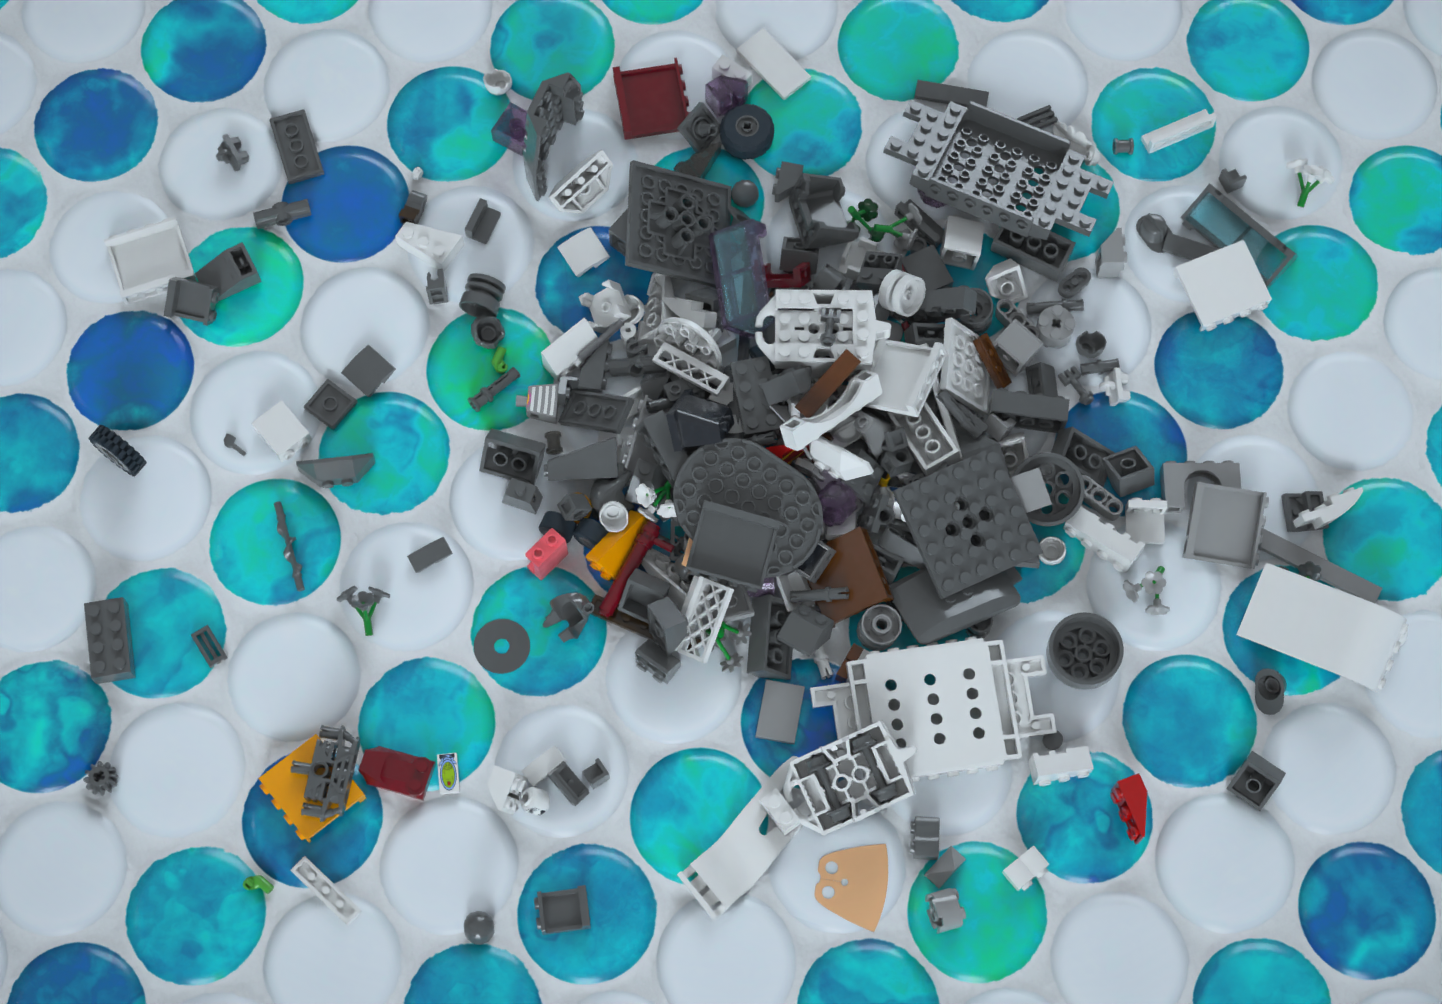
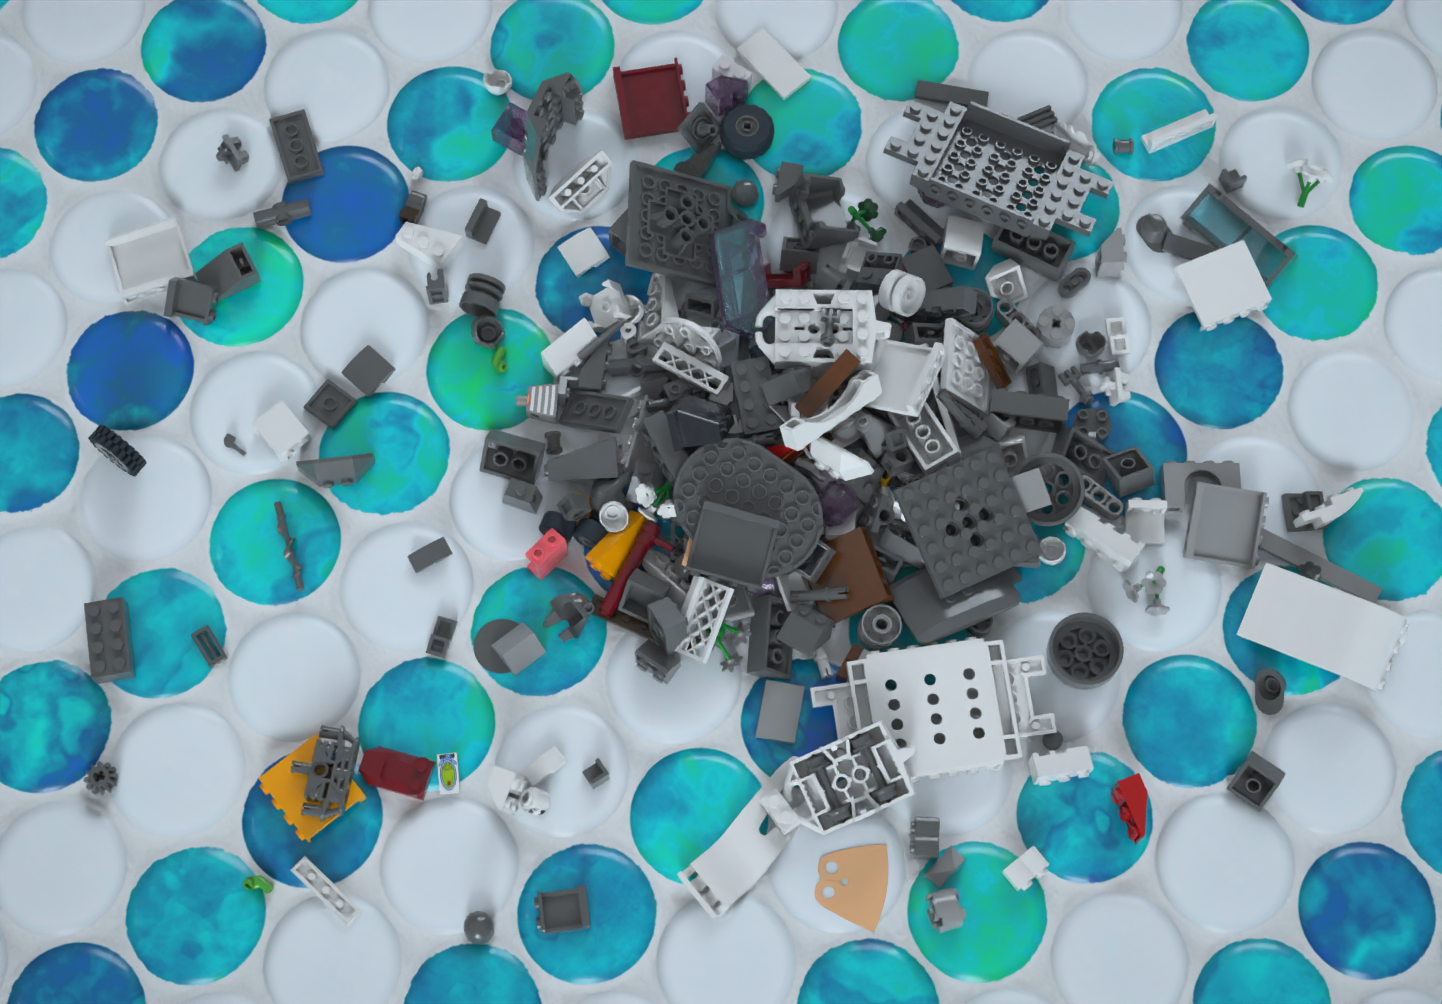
(362, 601): dark grey plant -> none
(441, 637): none -> dark grey slope
(487, 394): dark grey pin -> none
(519, 648): none -> light grey slope
(568, 783): dark grey hinge -> none
(691, 311): white slope -> none
(904, 238): light grey plant -> none
(1070, 305): dark grey pin -> none
(1093, 423): none -> dark grey dish
(1117, 335): none -> white slope

